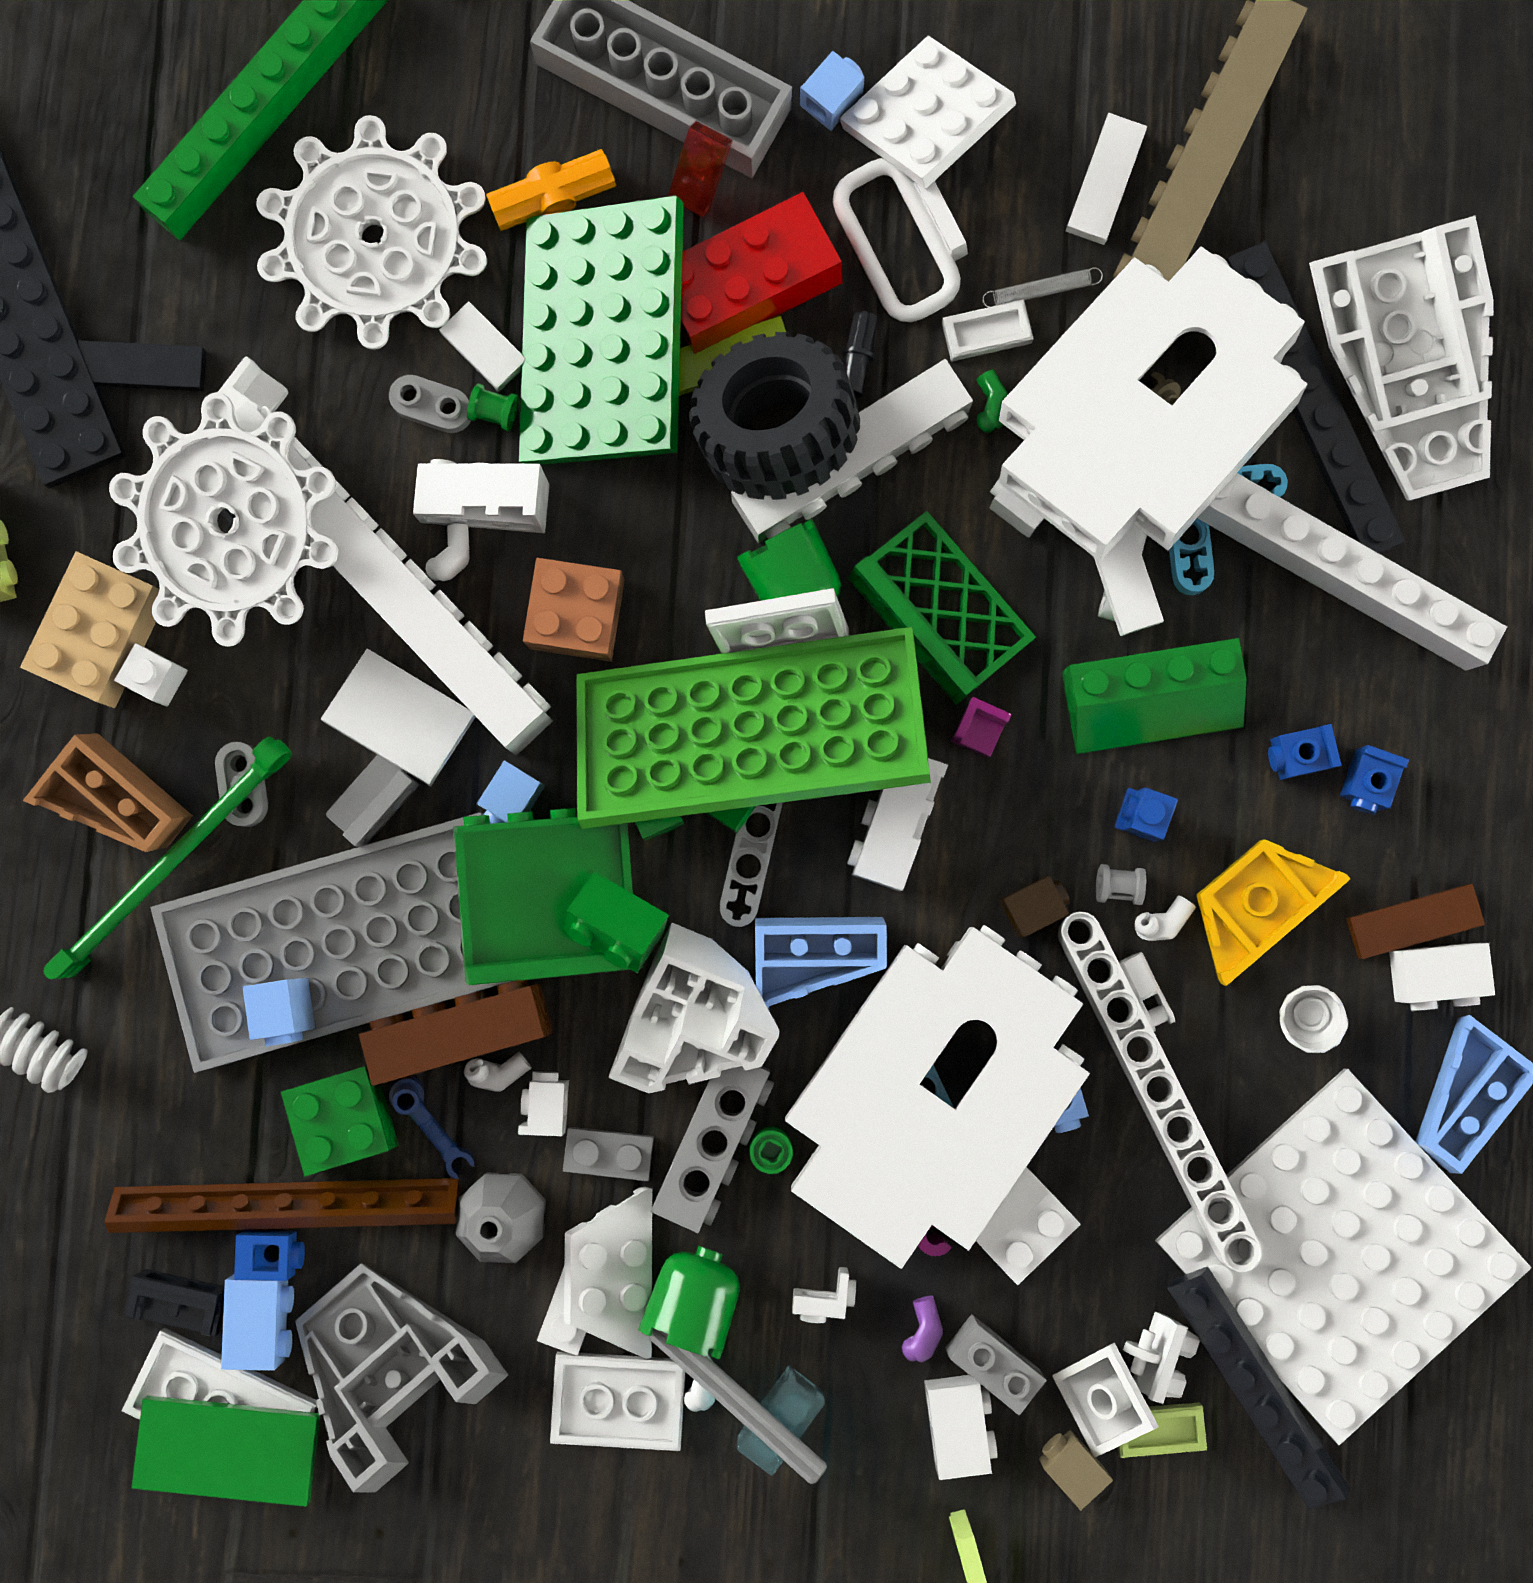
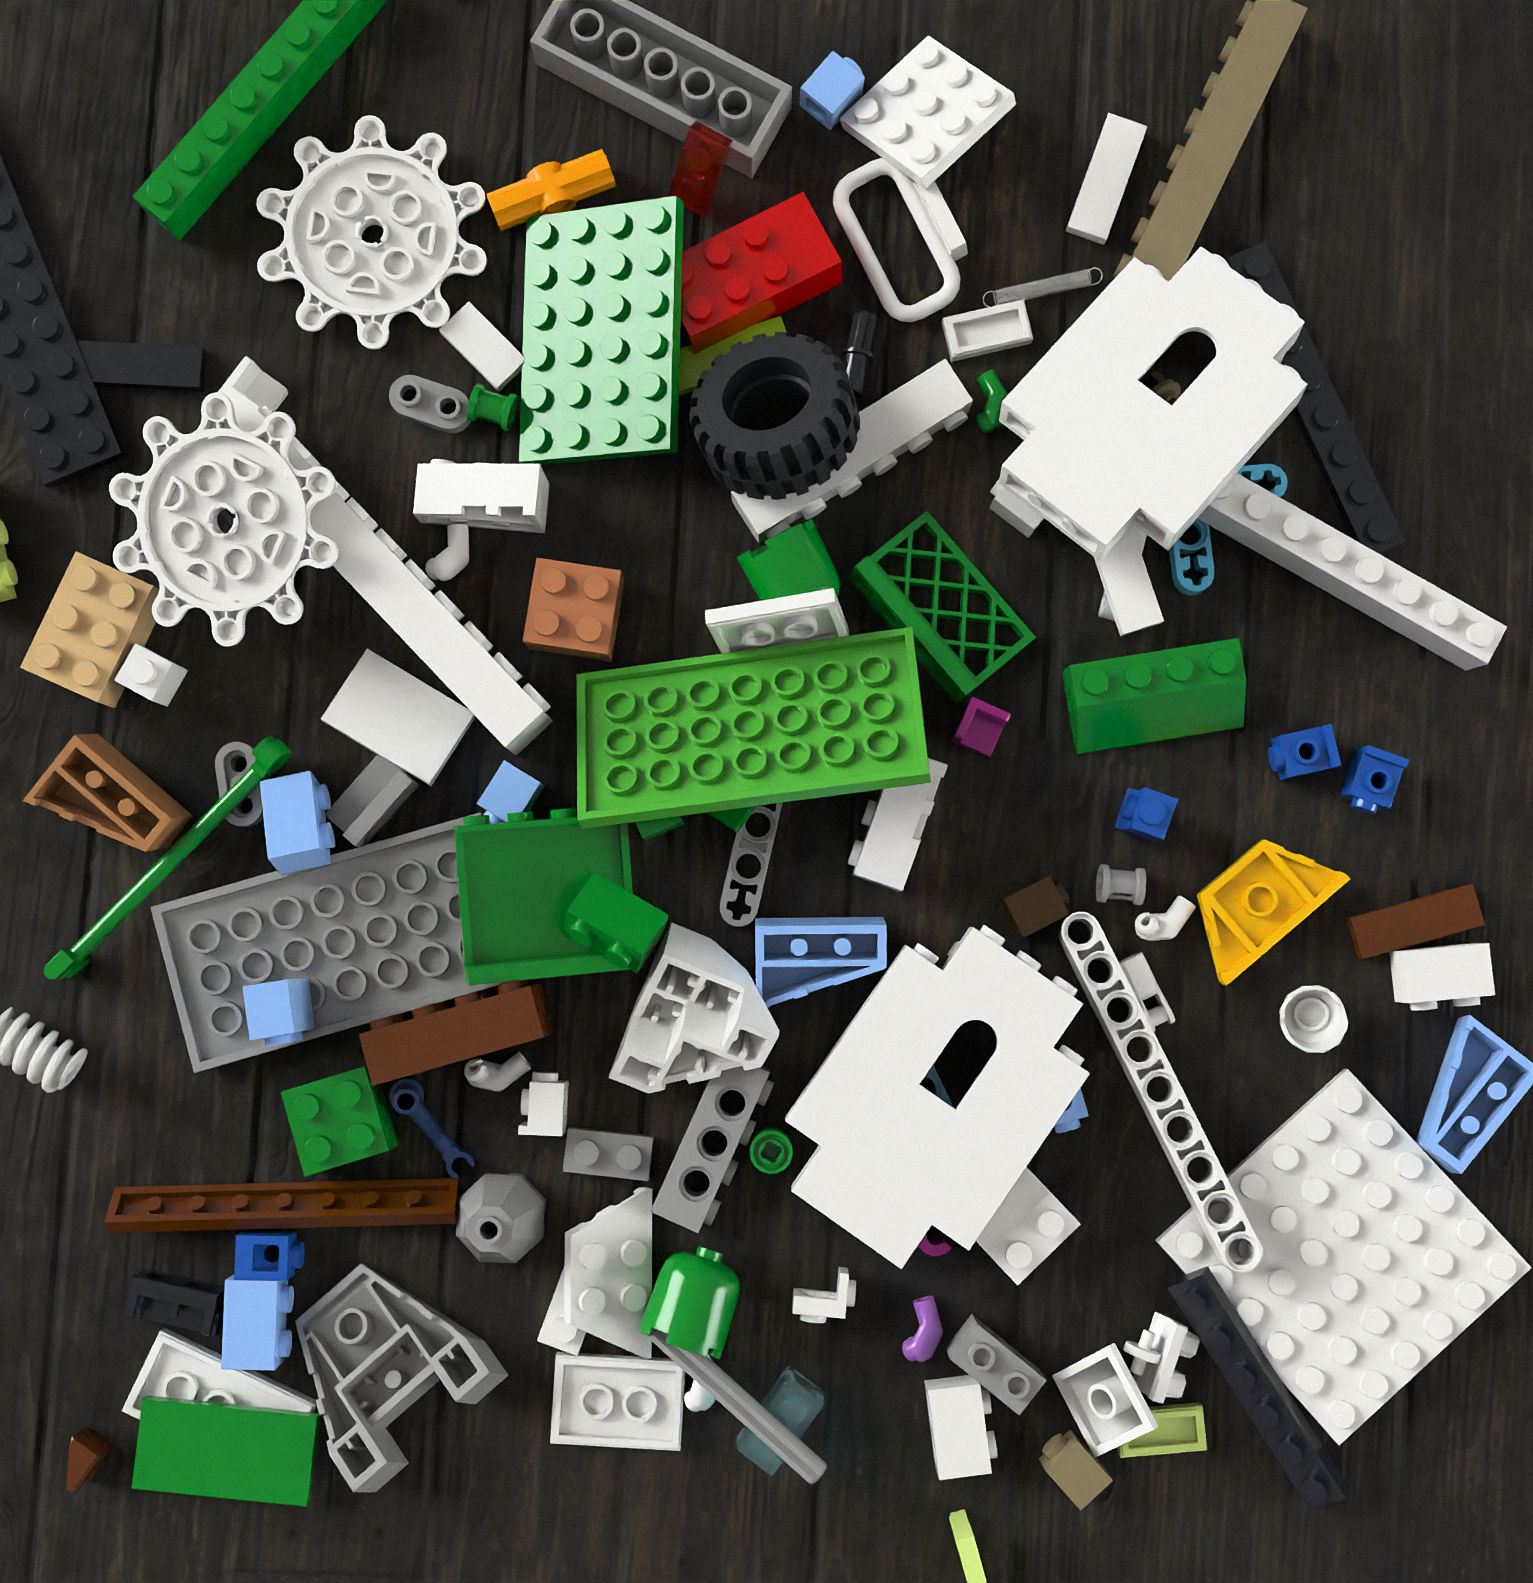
(85, 1456): none -> reddish brown slope
(296, 822): none -> light blue brick
(1416, 350): white wedge -> none

